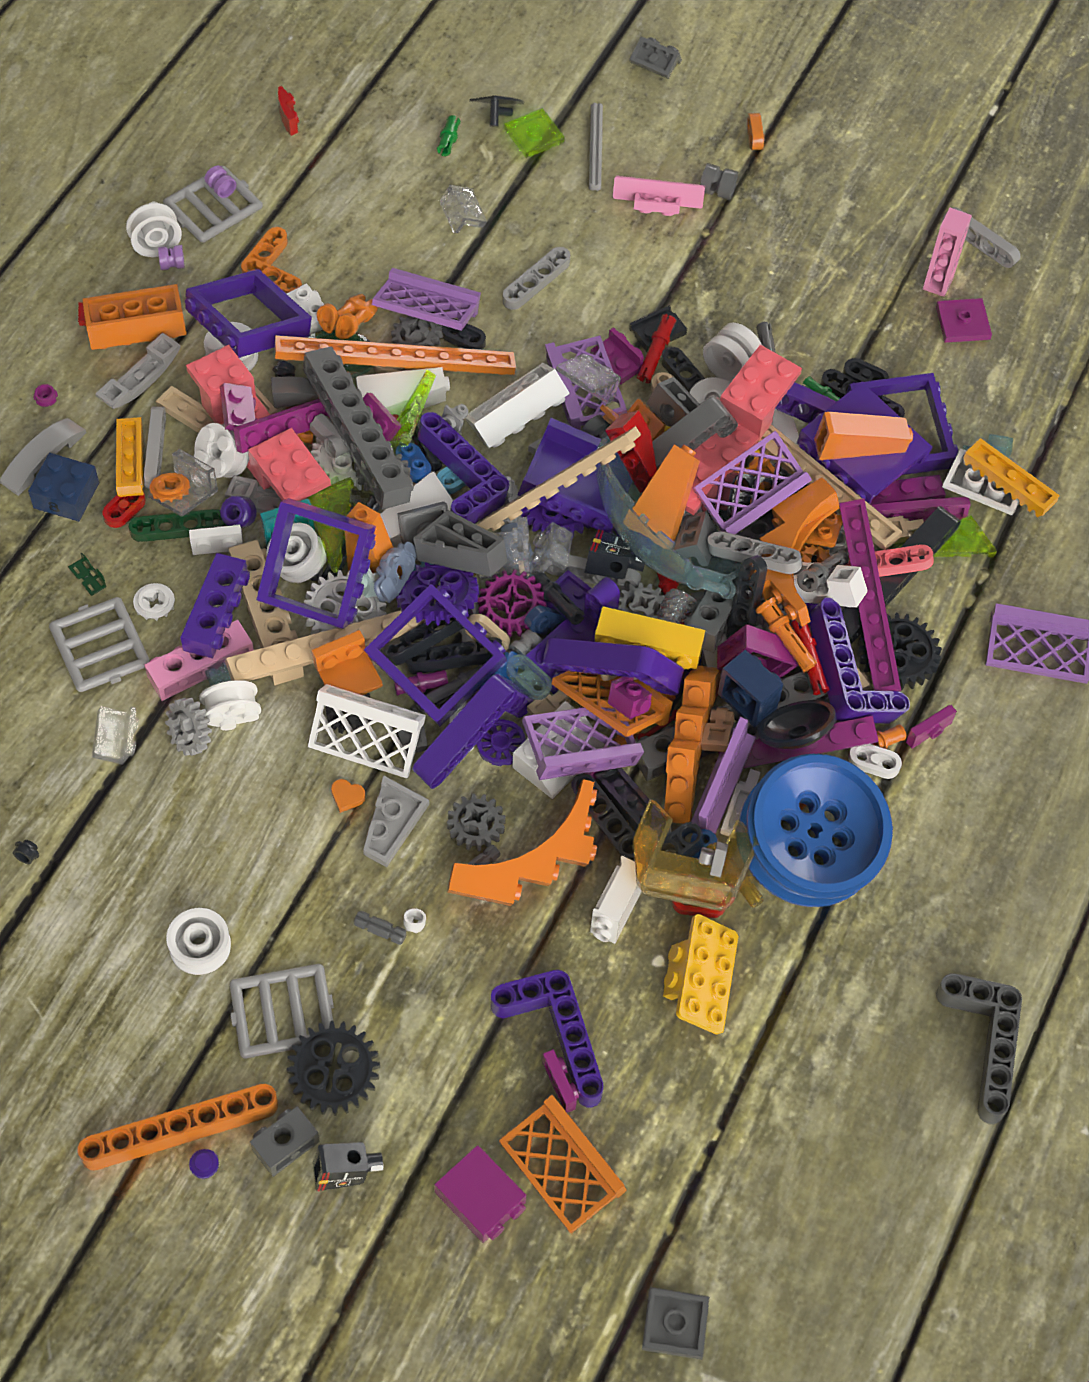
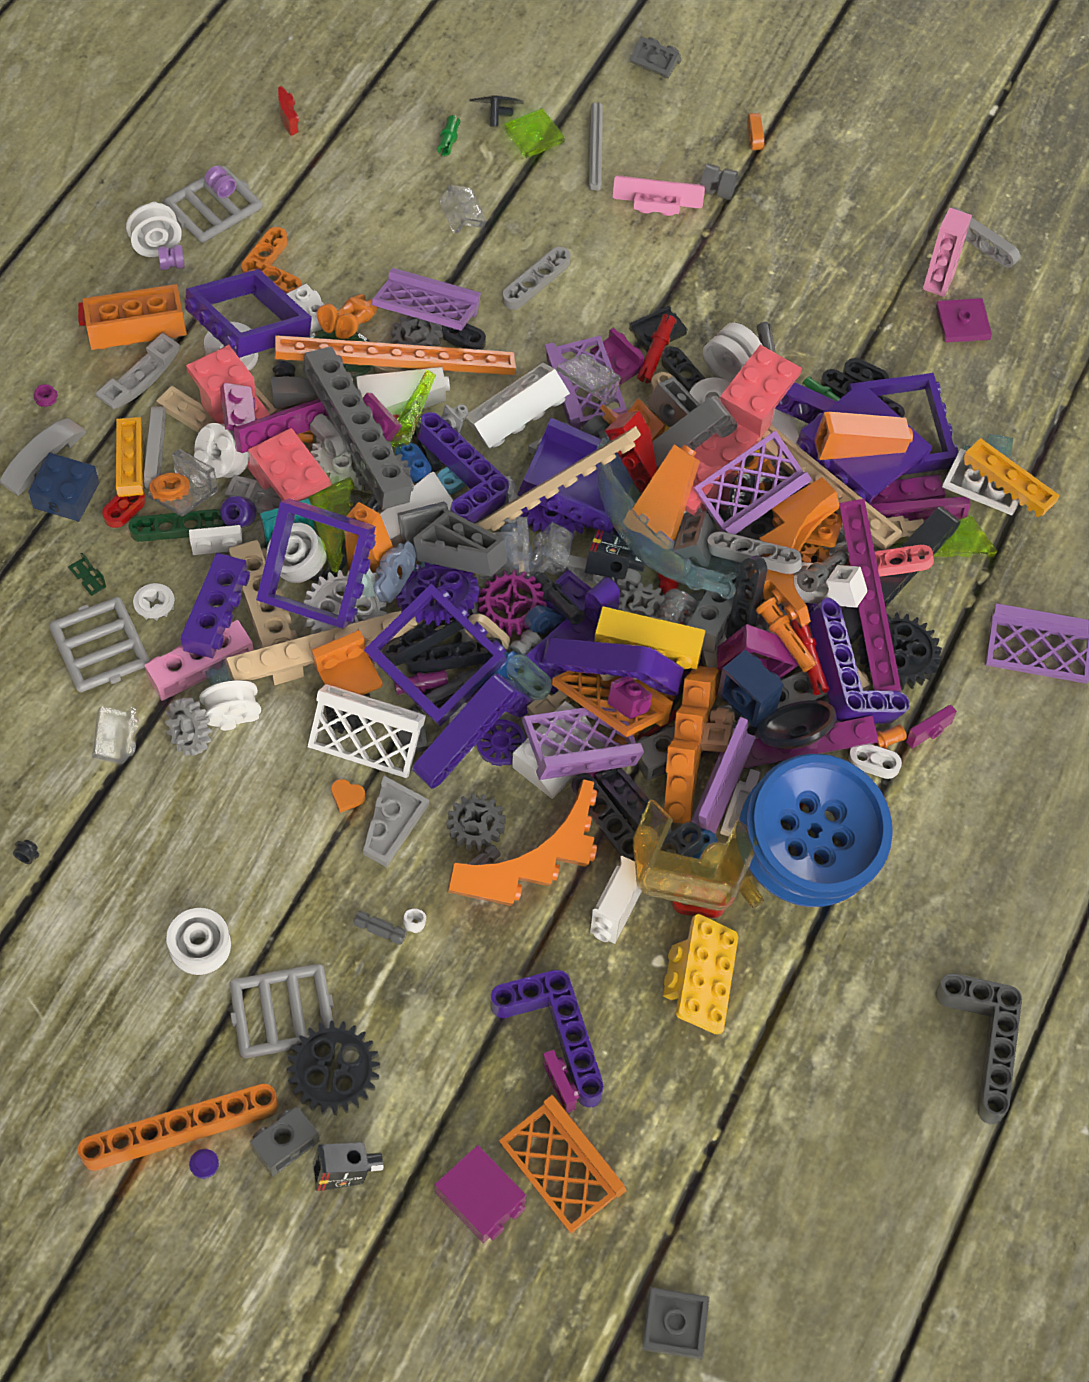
(714, 858): light grey tile -> none

